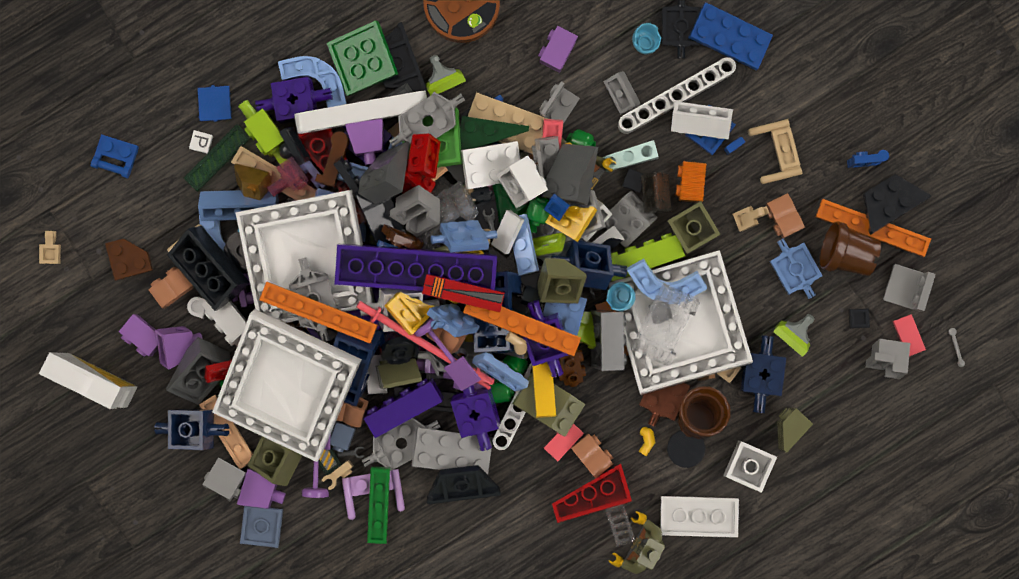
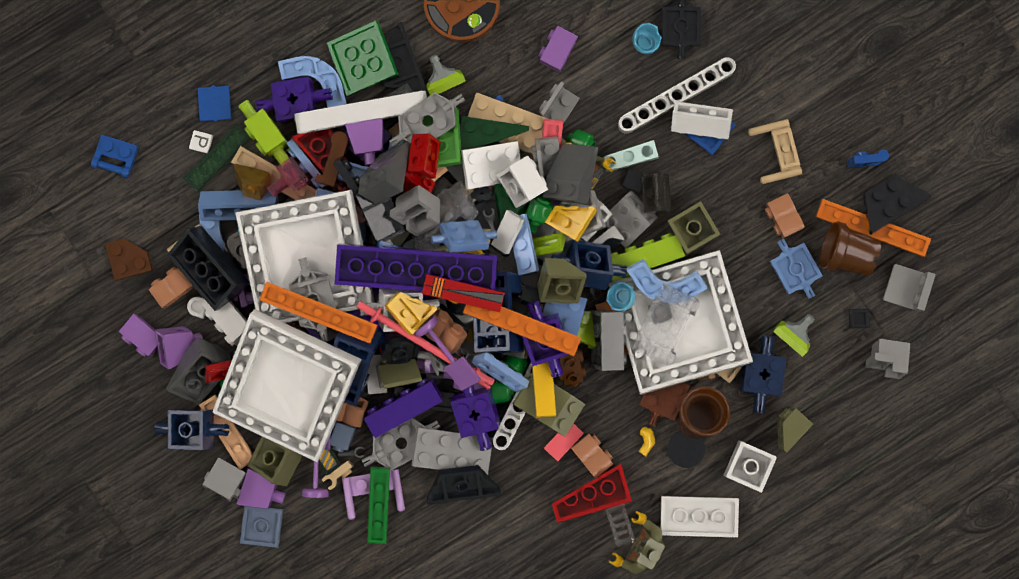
(49, 252): tan plate -> none
(88, 380): white tile -> none
(293, 147): black tile -> none
(400, 238): reddish brown plate -> none
(452, 320): medium blue plate -> none
(519, 343): tan arm -> none
(556, 207): blue tile -> none
(622, 92): light grey slope -> none
(691, 182): orange brick -> none
(730, 36): blue plate -> none
(734, 145): blue tile -> none
(748, 217): tan plate -> none
(908, 333): coral tile -> none
(952, 332): light grey hinge -> none

